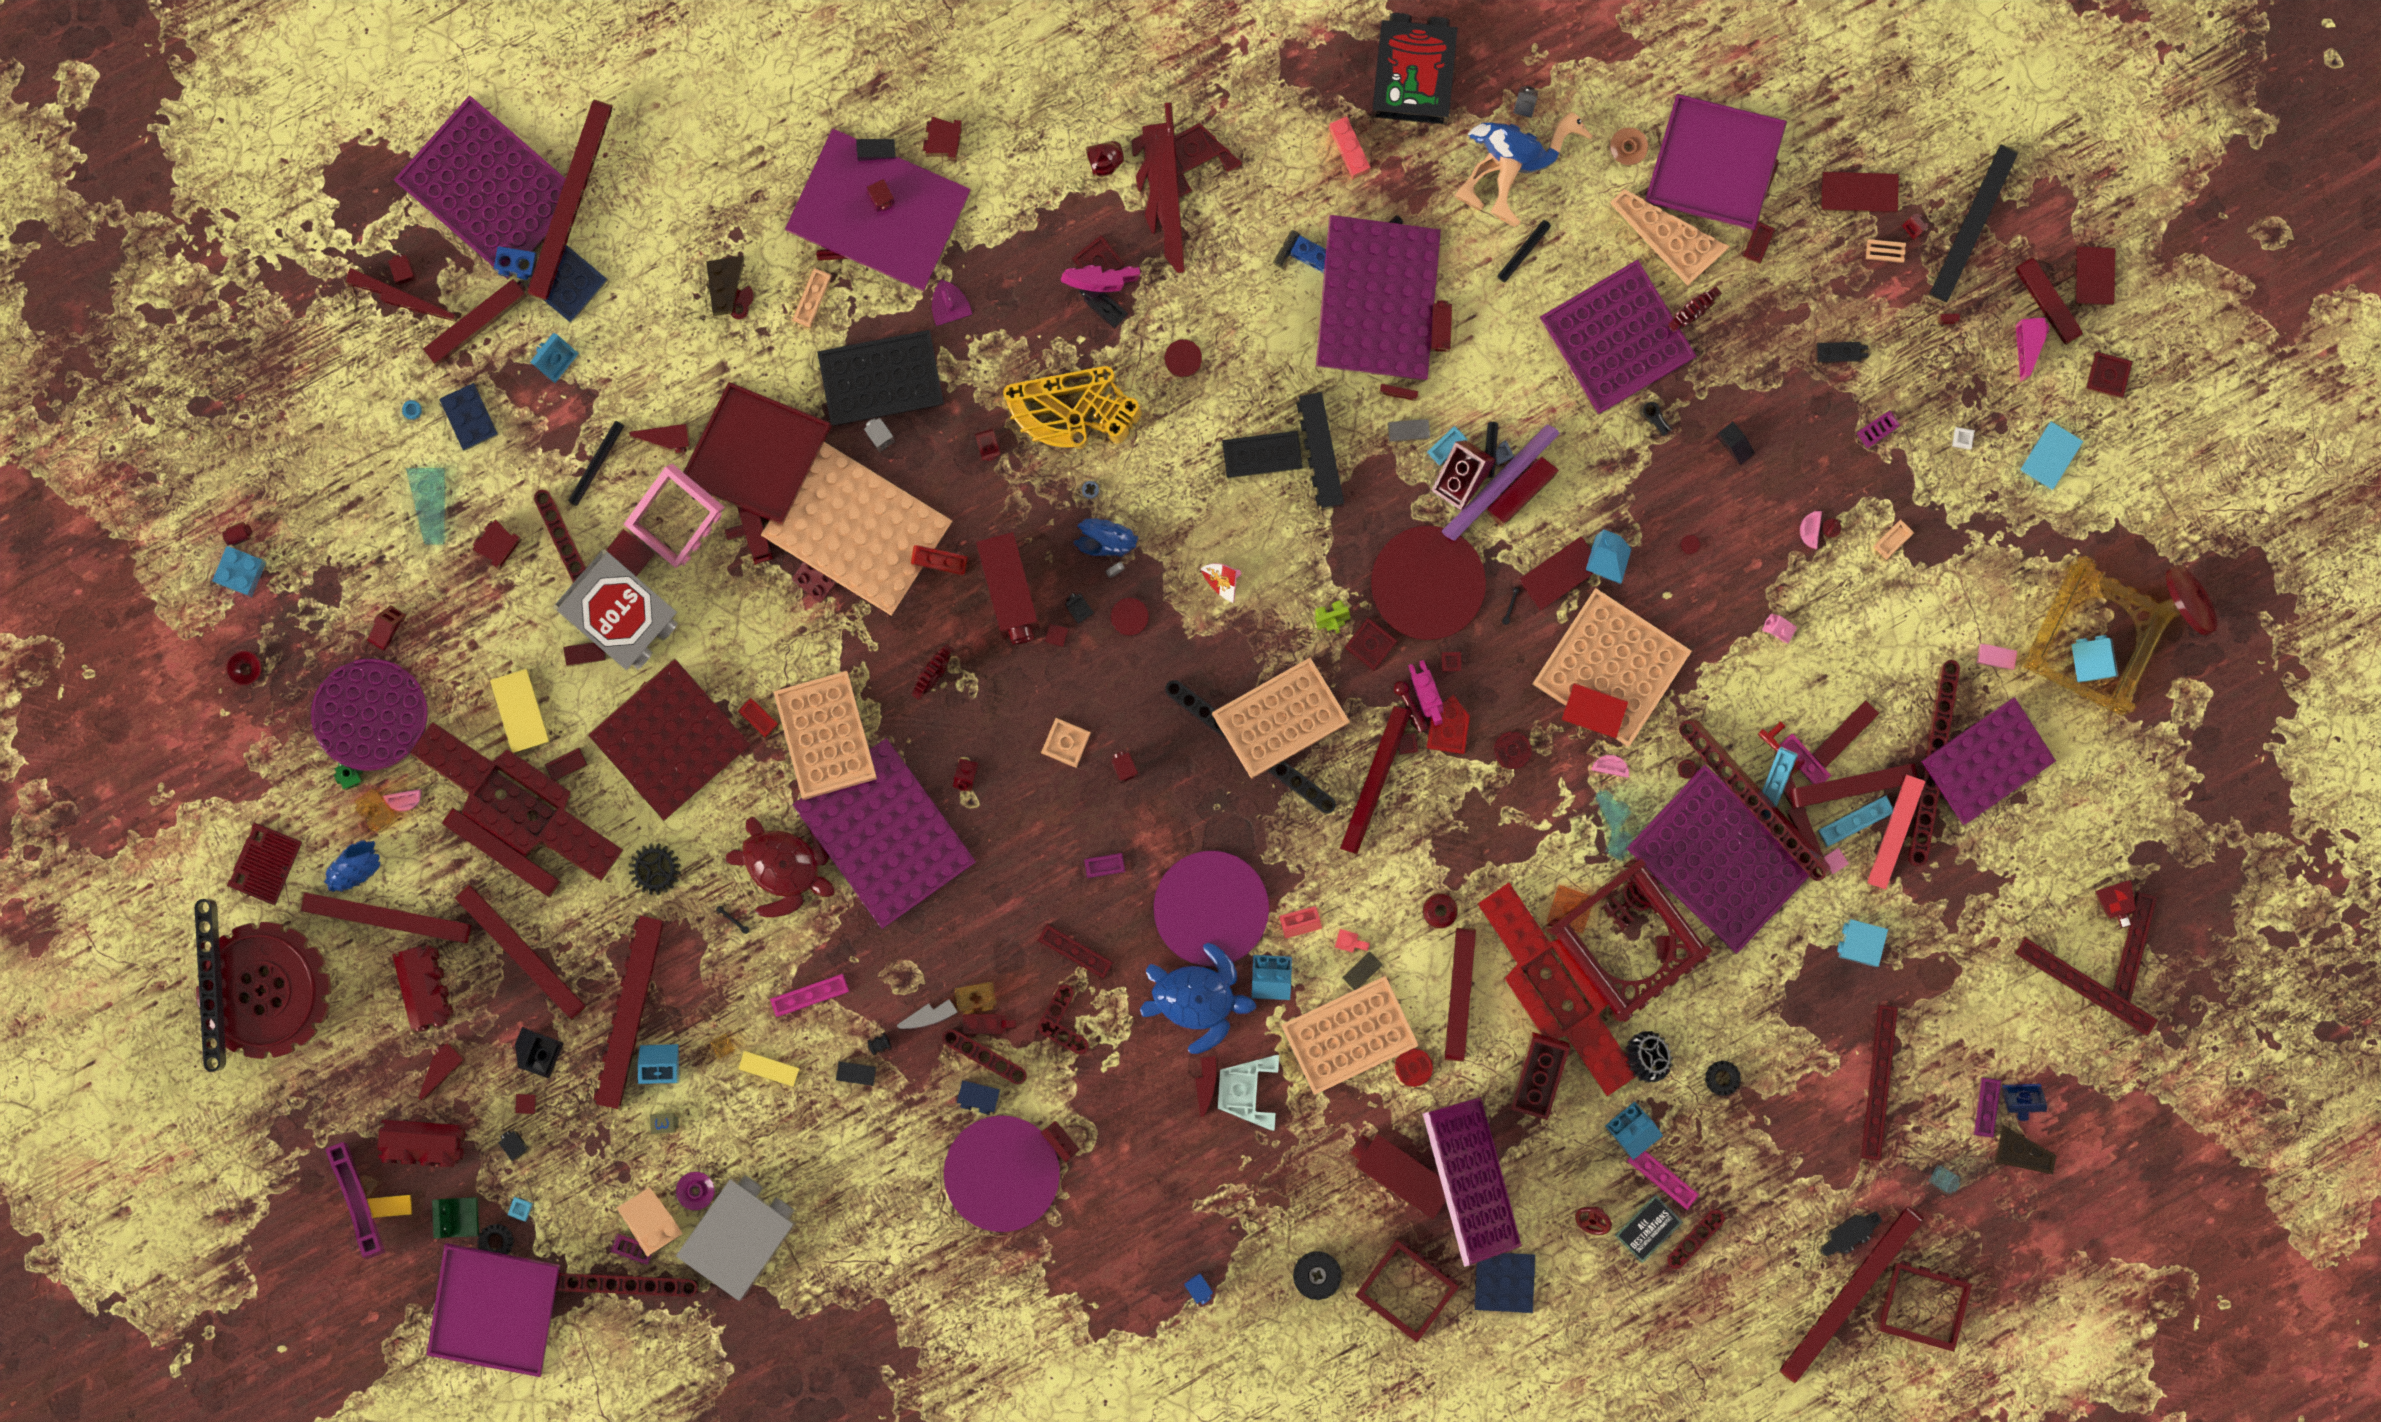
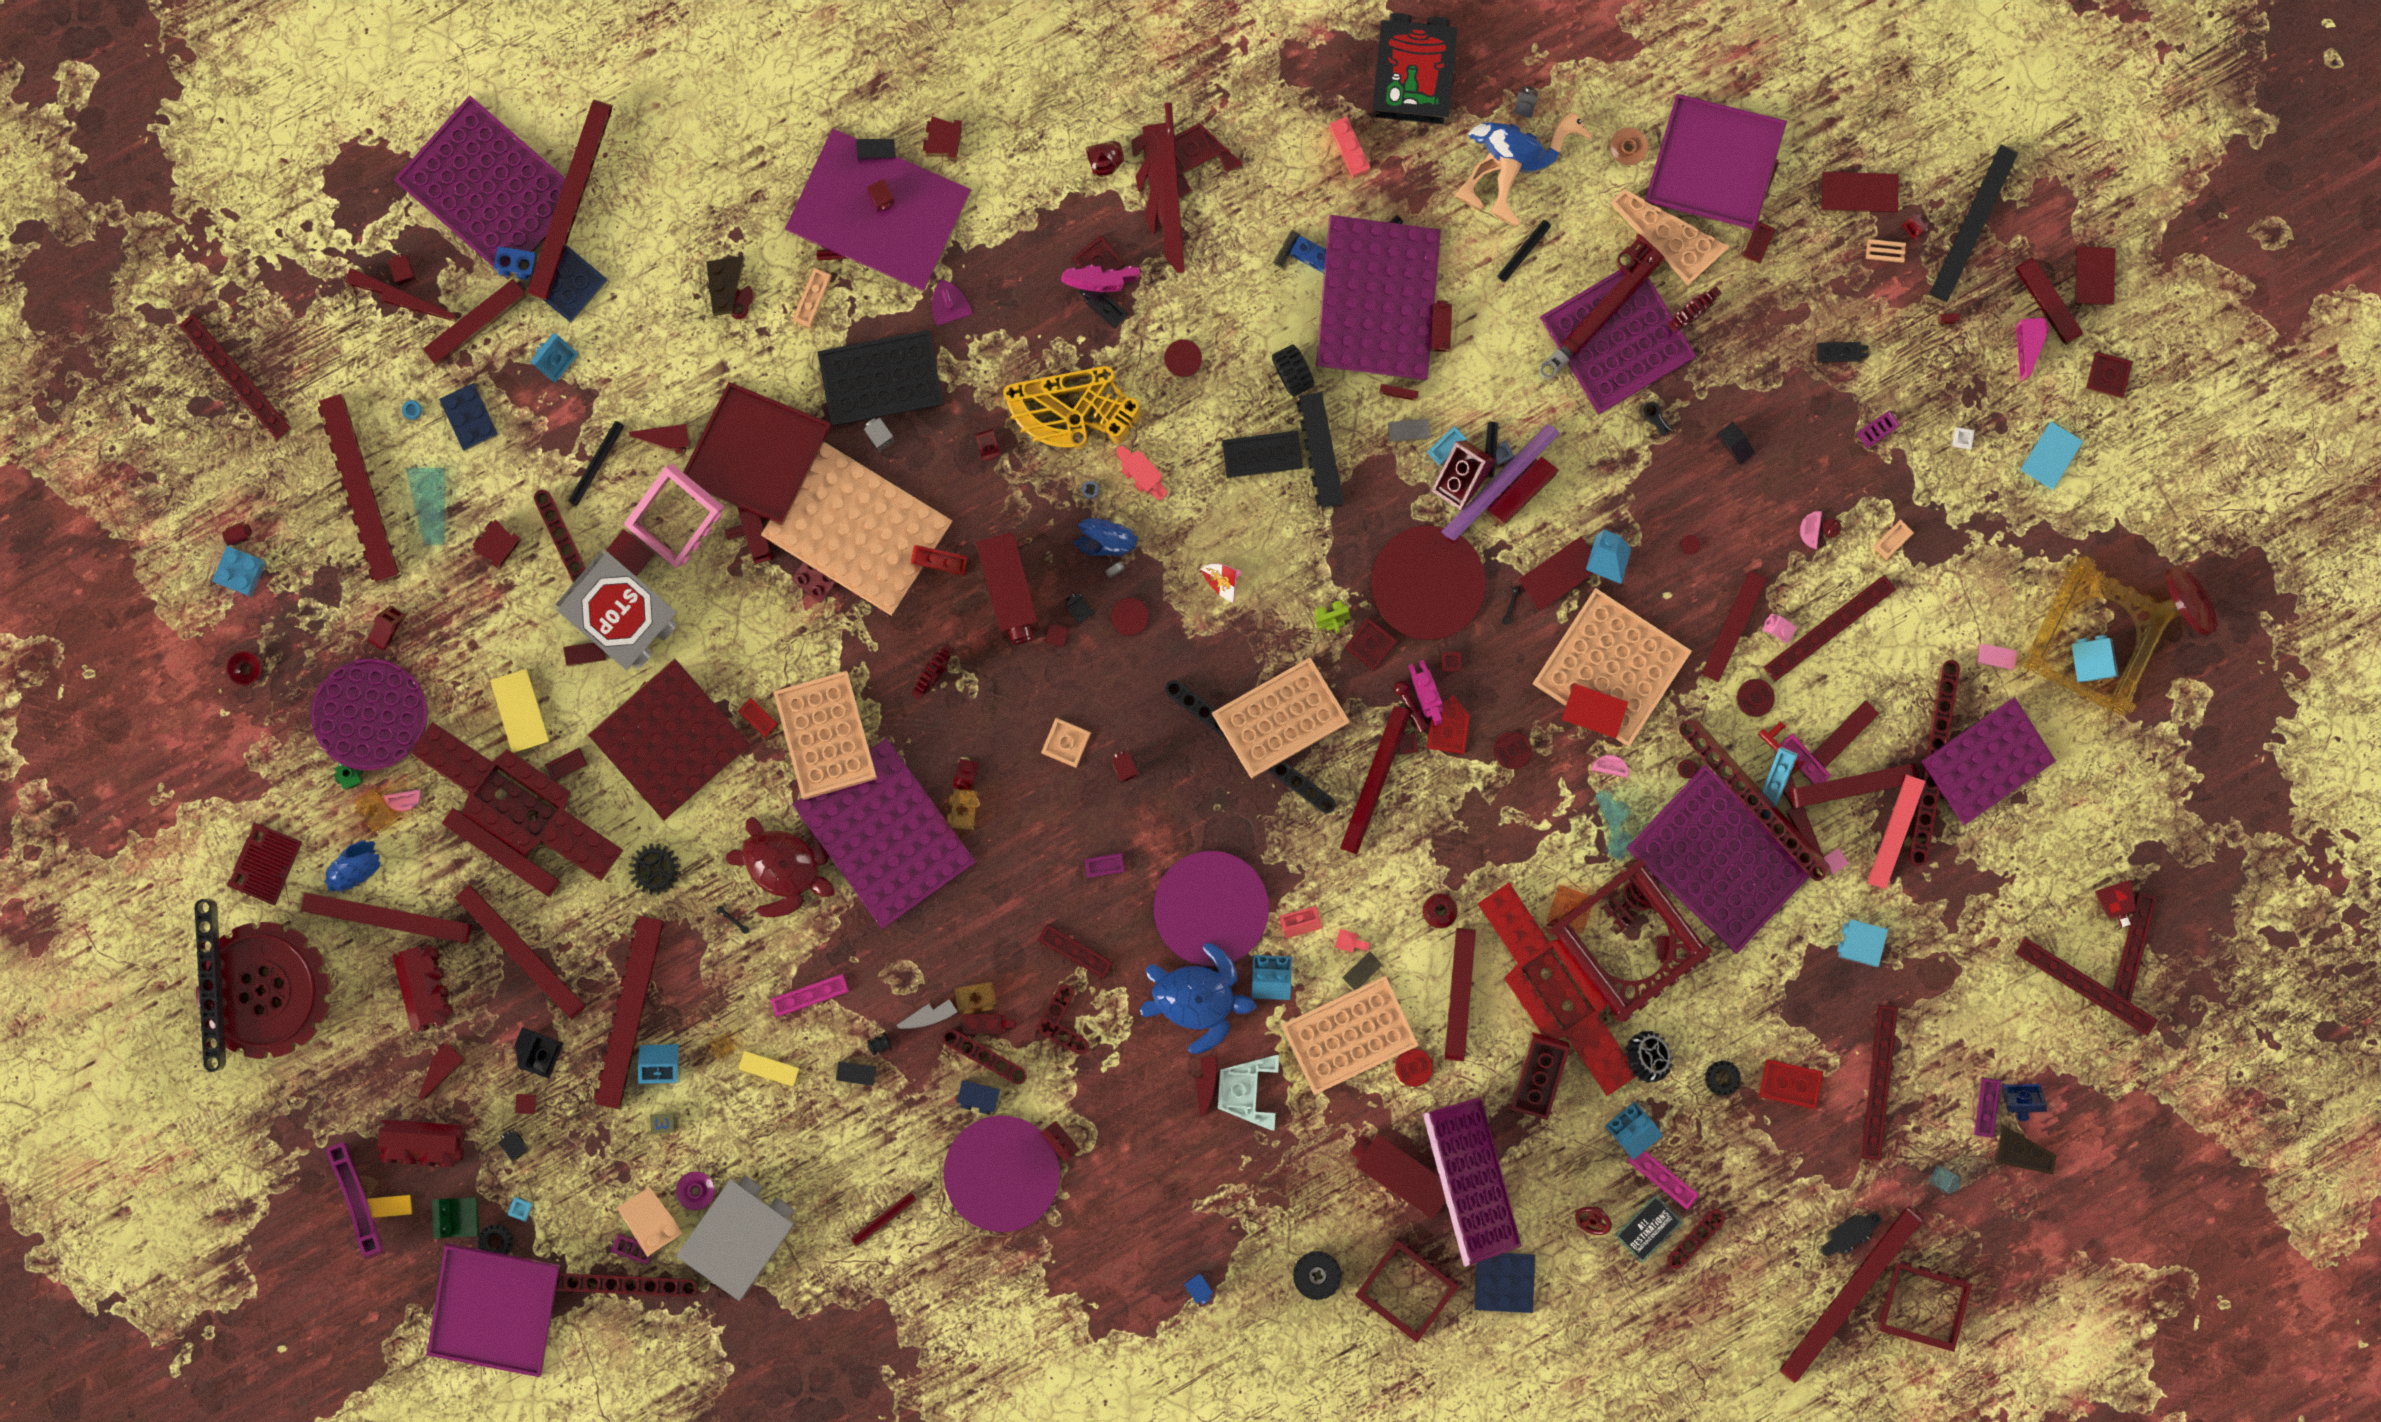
(235, 377): none -> dark red tile
(359, 489): none -> dark red brick
(883, 1219): none -> dark red axle
(967, 820): none -> clear yellow brick
(1142, 472): none -> coral hinge
(1293, 370): none -> black tyre
(1642, 265): none -> dark red piece
(1733, 626): none -> dark red tile
(1755, 697): none -> dark red tile
(1790, 1084): none -> red tile
(1829, 628): none -> dark red tile
(1856, 821): medium azure tile -> none

